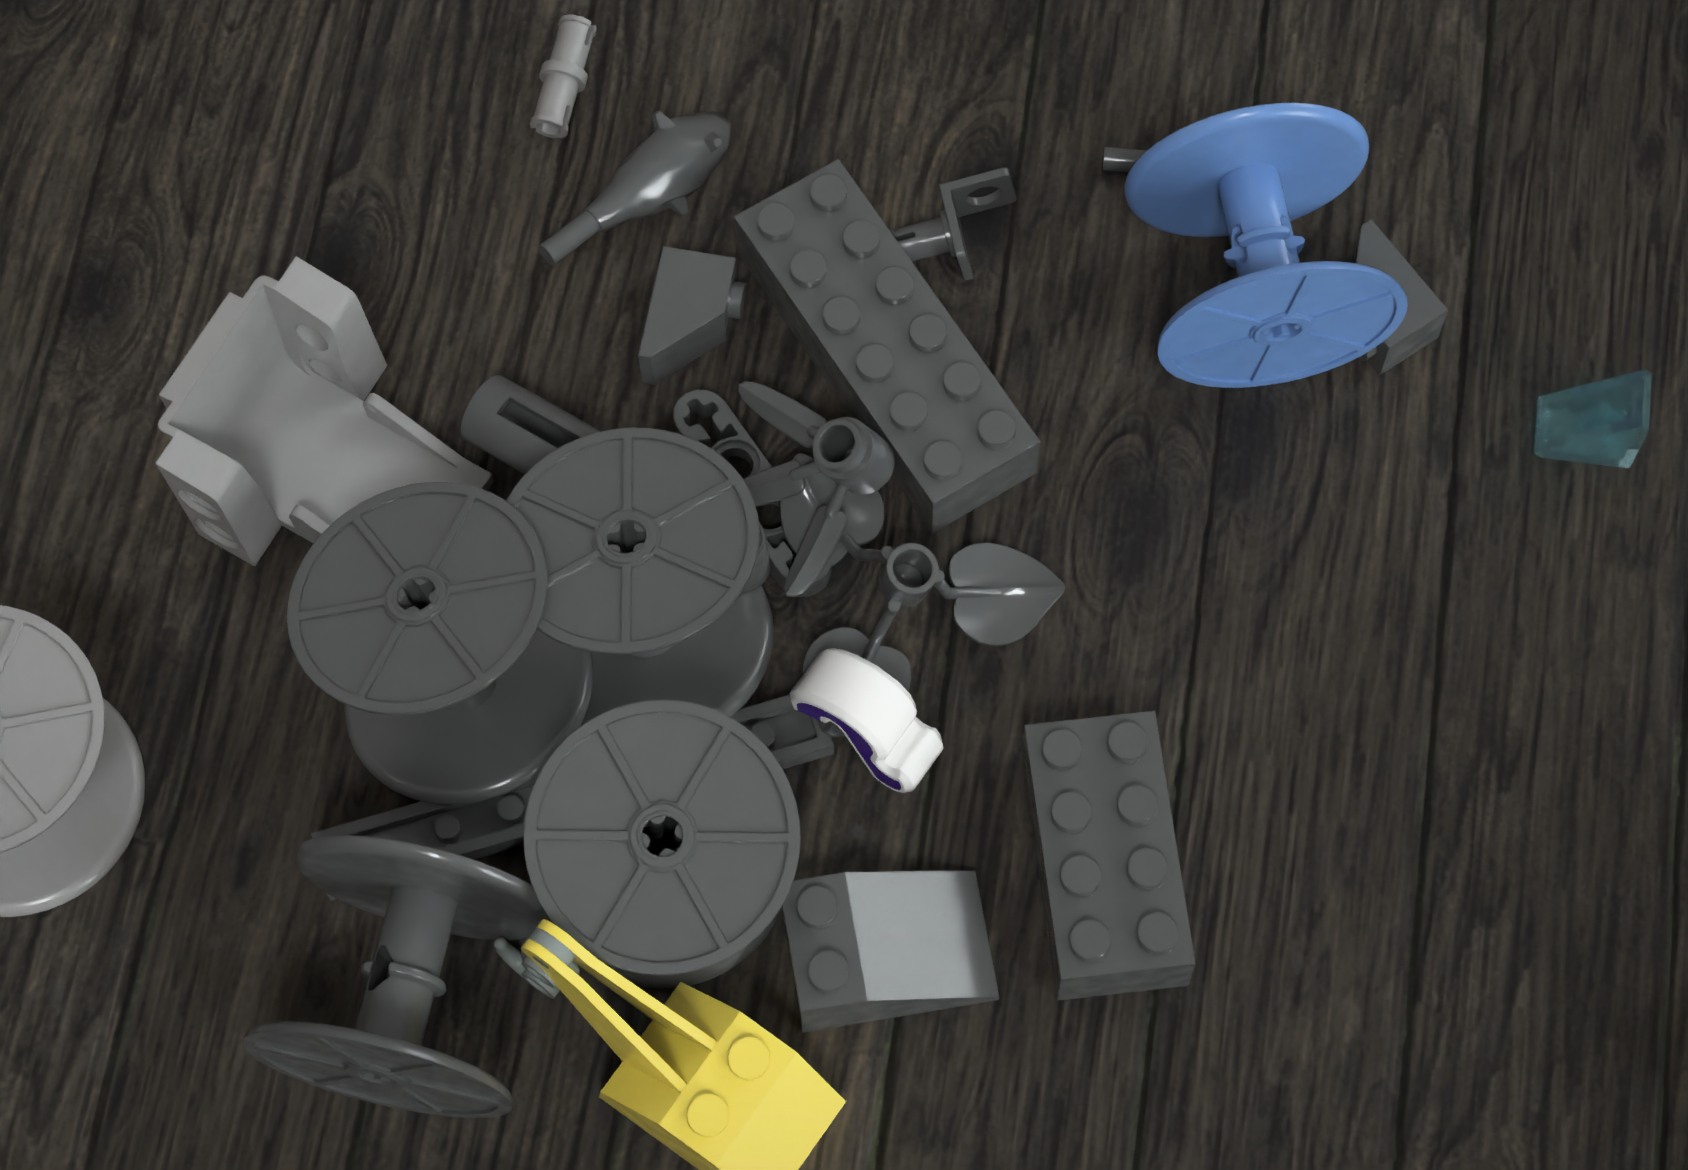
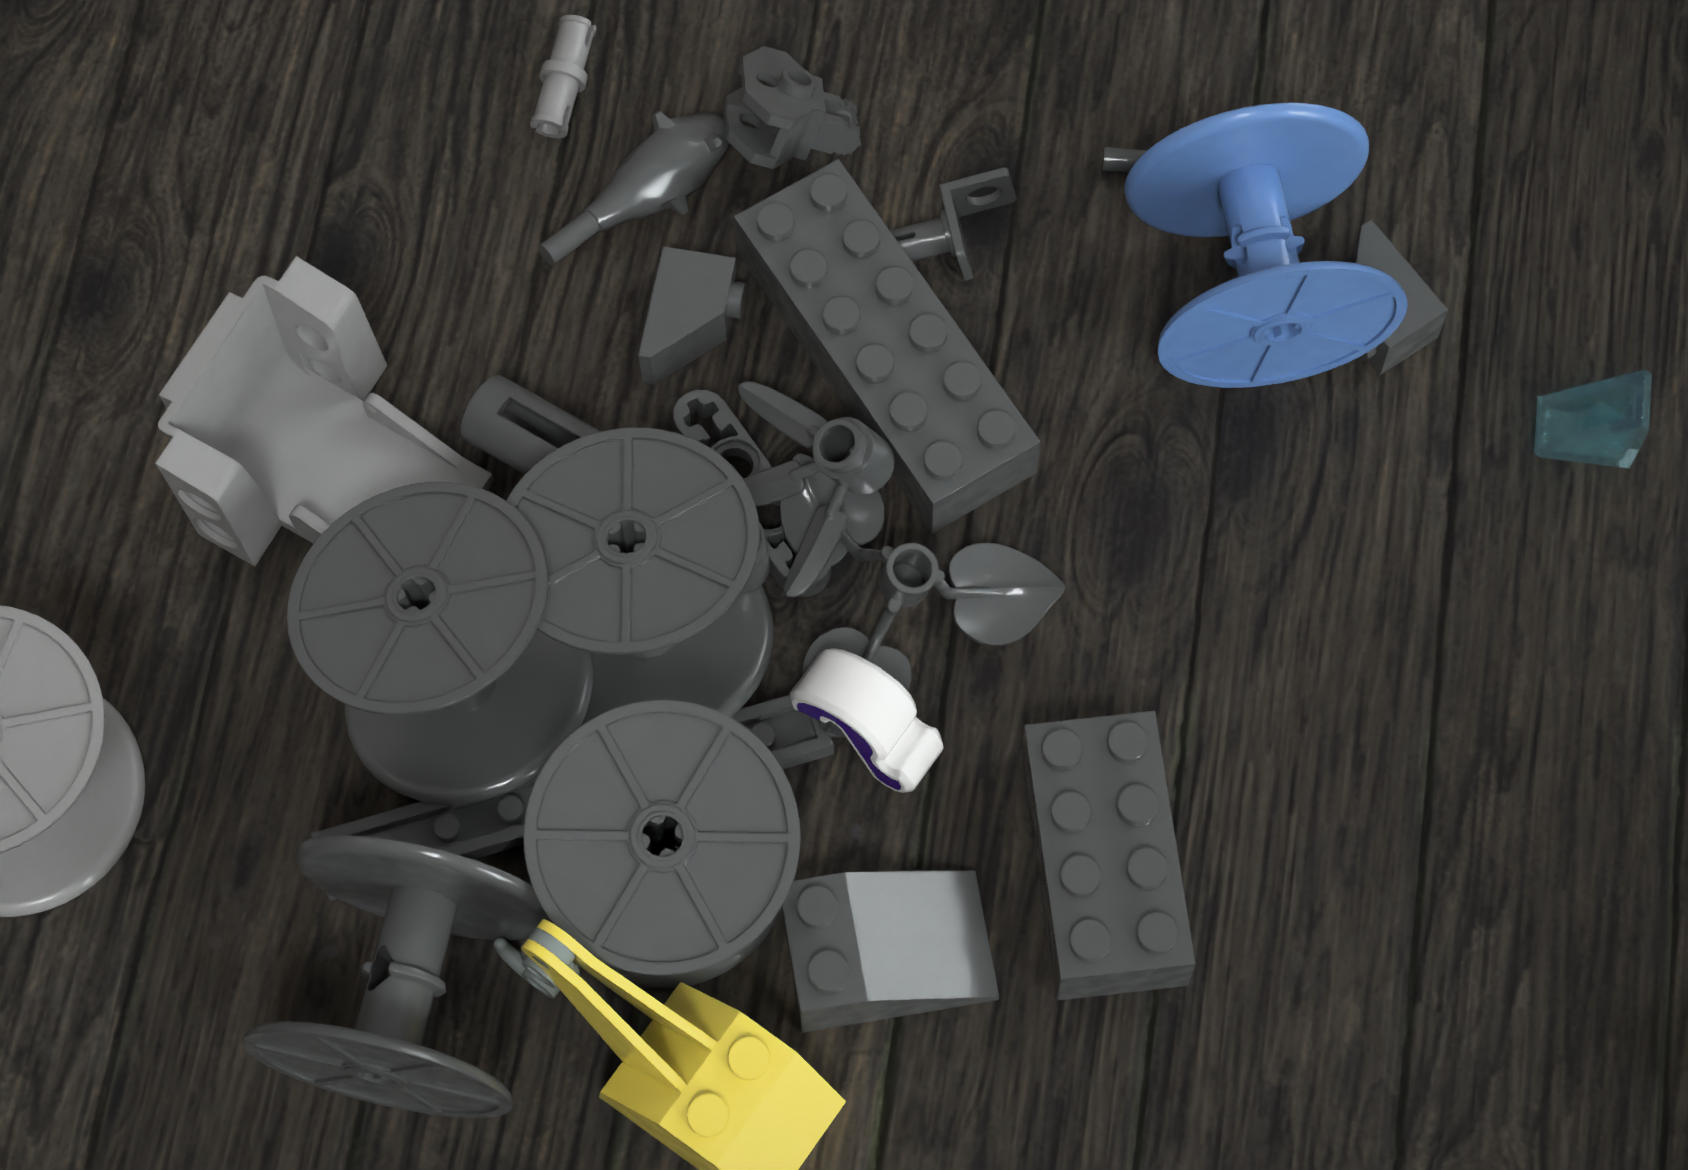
(787, 112): none -> dark grey hinge

